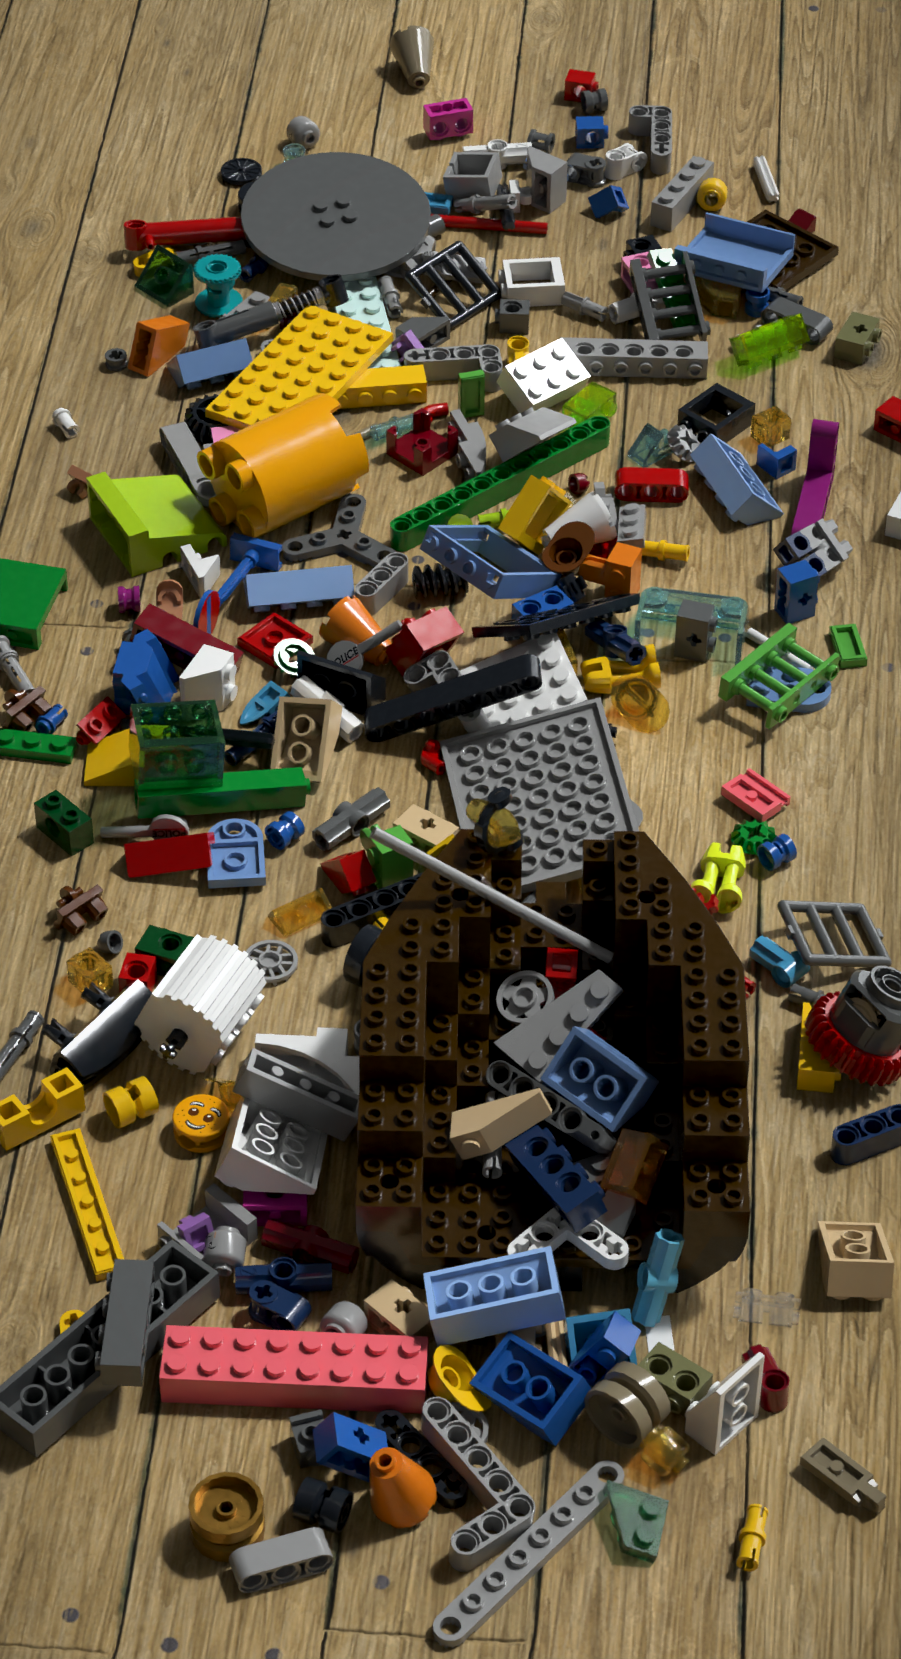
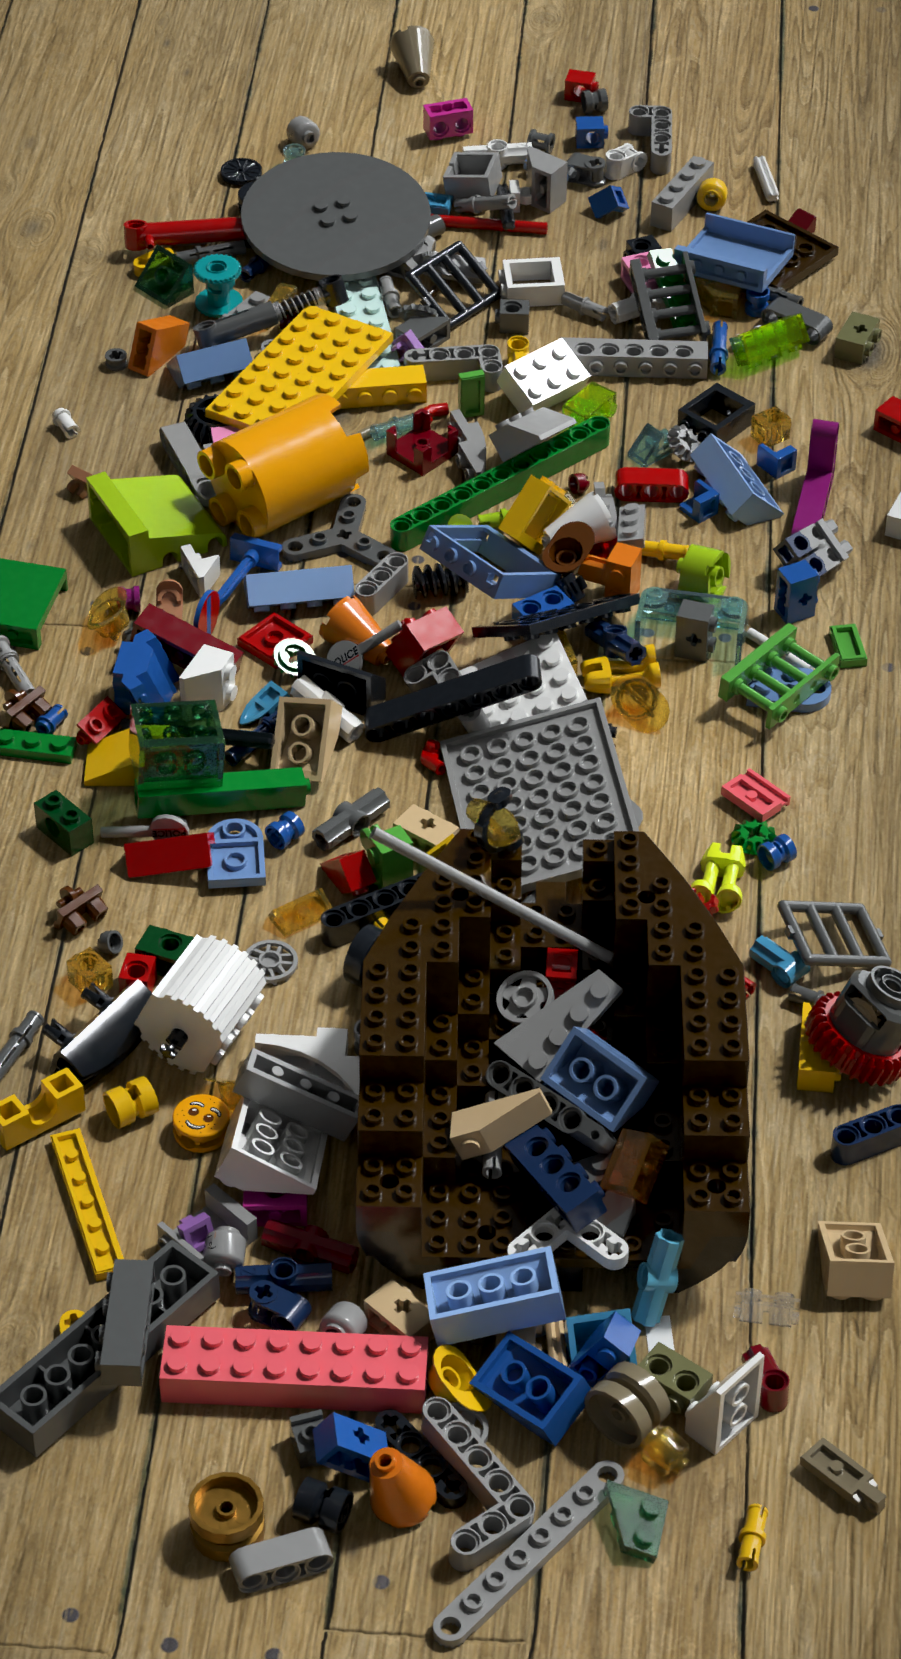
(109, 614): none -> clear yellow piece
(414, 310): none -> dark grey gear
(703, 504): none -> blue panel
(703, 570): none -> lime brick
(719, 353): none -> blue pin

